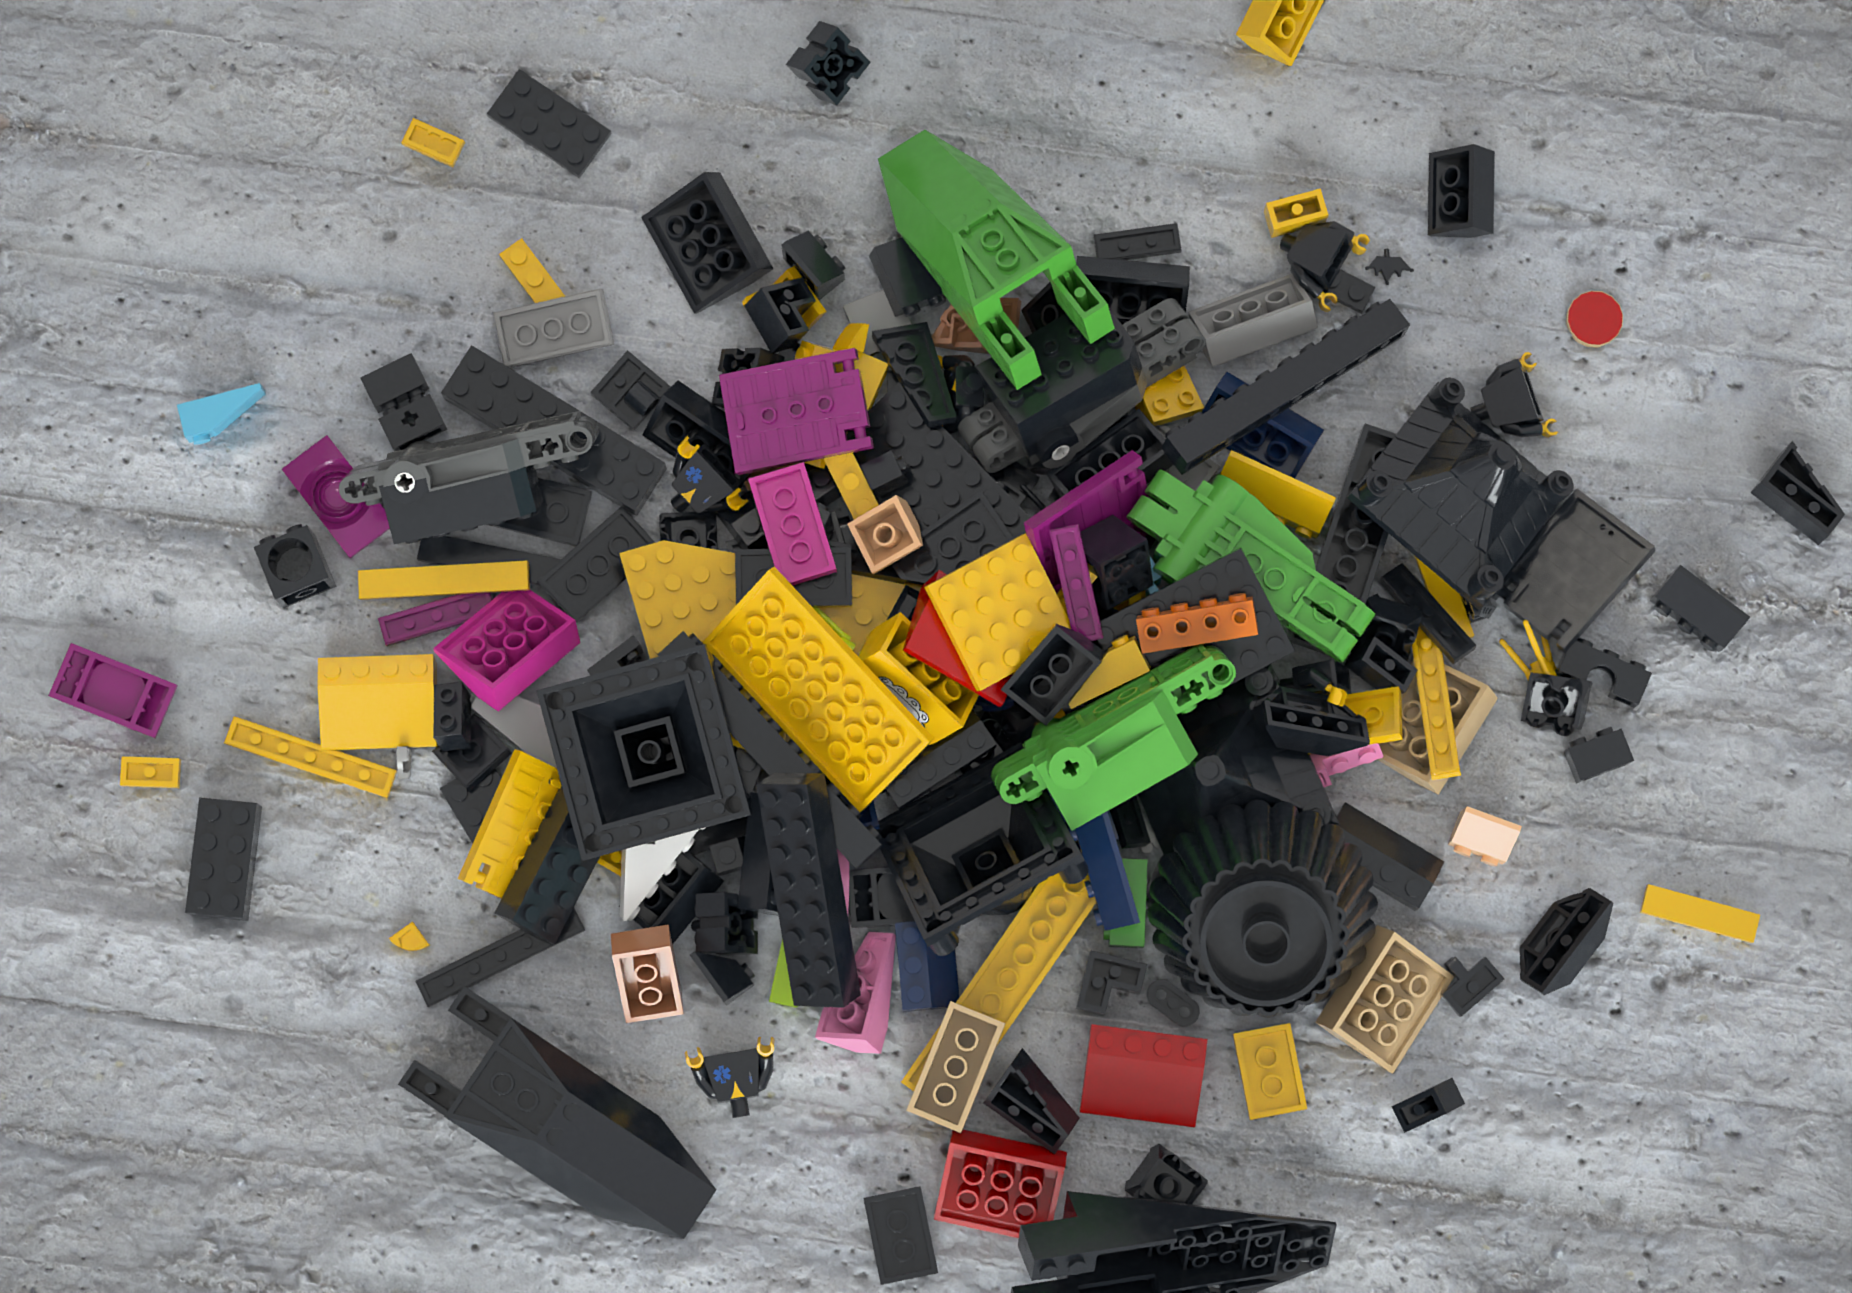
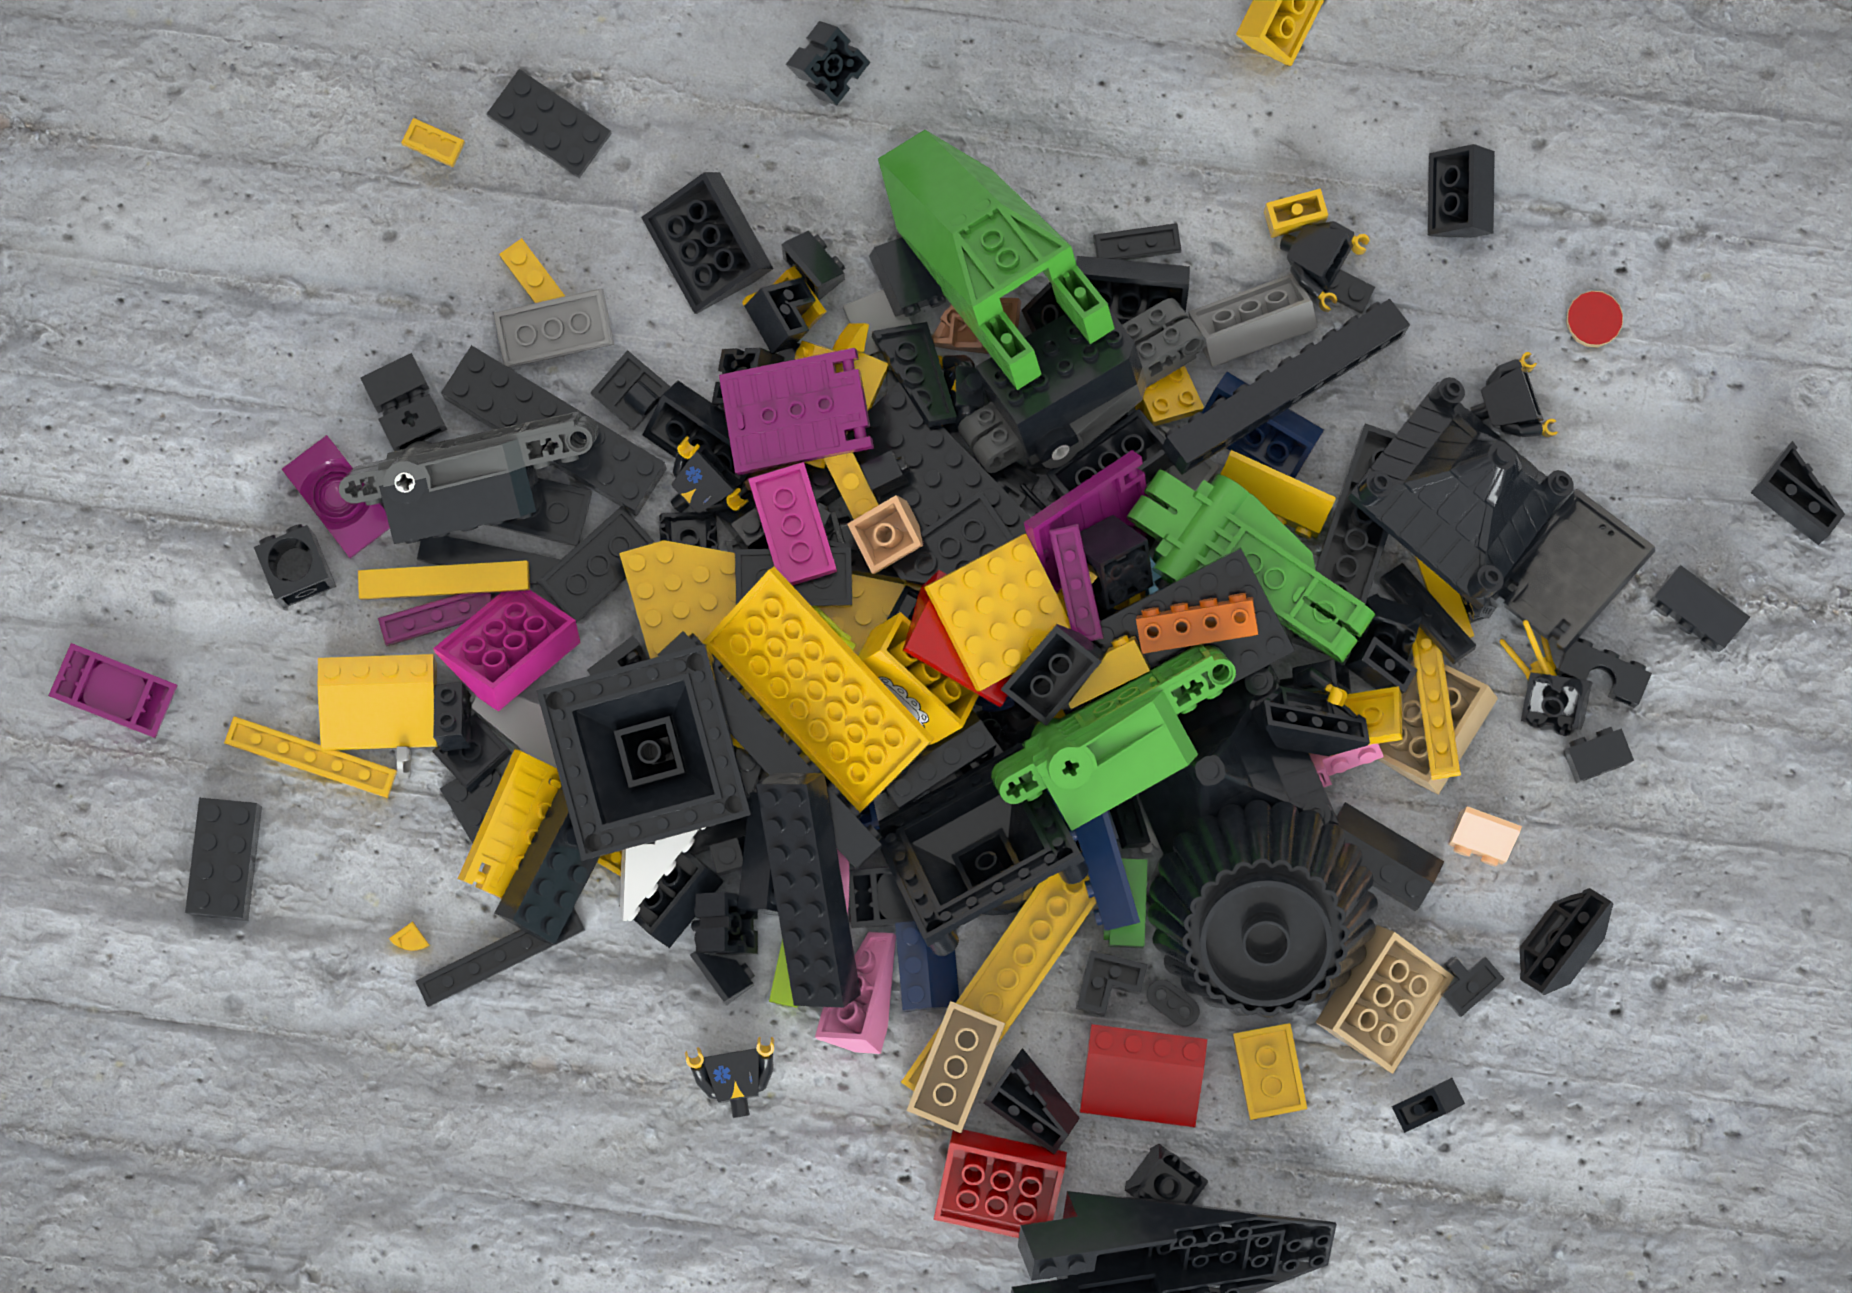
(150, 772): yellow plate -> none
(214, 413): medium azure slope -> none
(567, 1126): black piece -> none
(647, 973): nougat brick -> none
(900, 1235): black plate -> none
(1388, 266): black piece -> none
(1700, 913): yellow tile -> none

